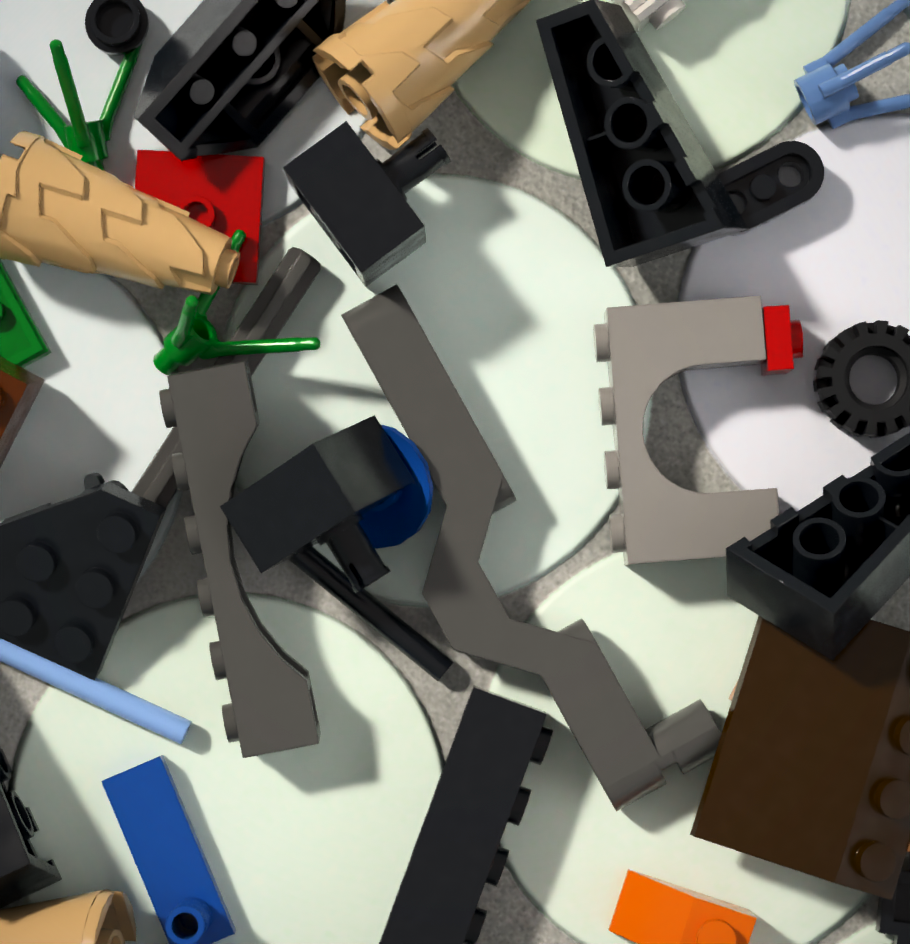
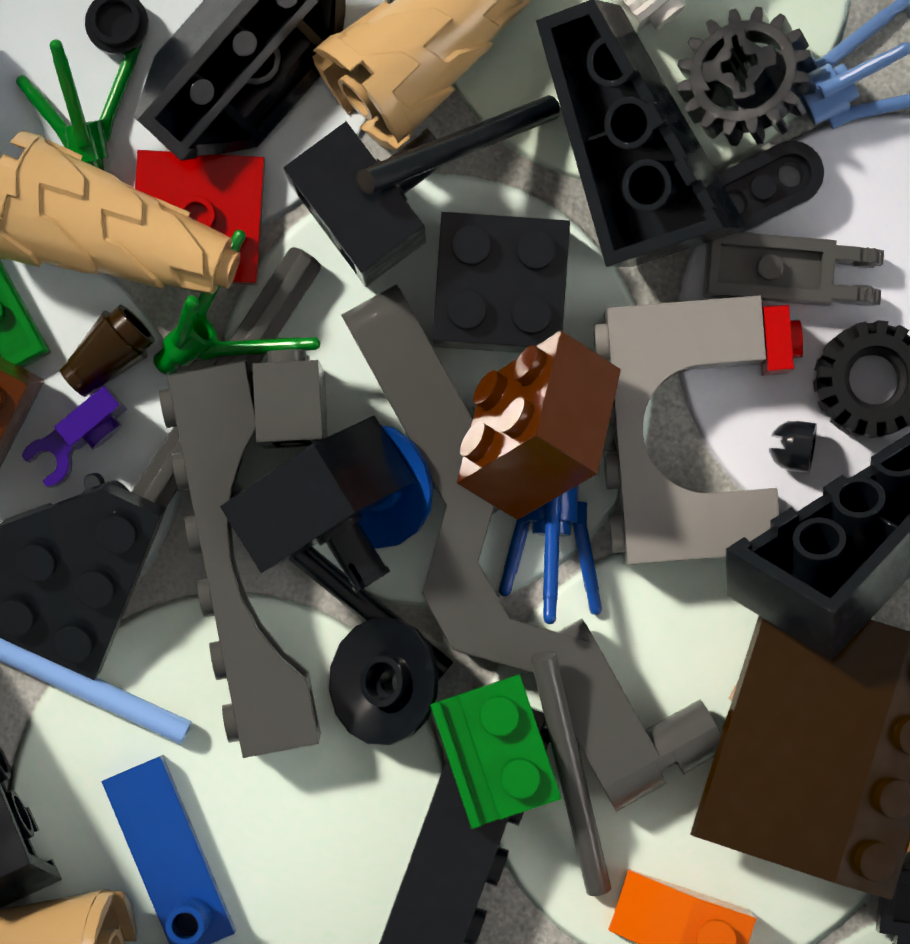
(88, 424): none -> dark purple plate
(108, 349): none -> dark brown cone
(289, 400): none -> dark grey brick
(364, 675): none -> black dish
(457, 144): none -> black bar
(495, 751): none -> green plate
(499, 281): none -> black brick
(538, 425): none -> reddish brown brick
(552, 521): none -> blue plant
(571, 773): none -> dark grey bar
(772, 79): none -> black gear
(786, 269): none -> dark grey hinge
(799, 447): none -> black hinge

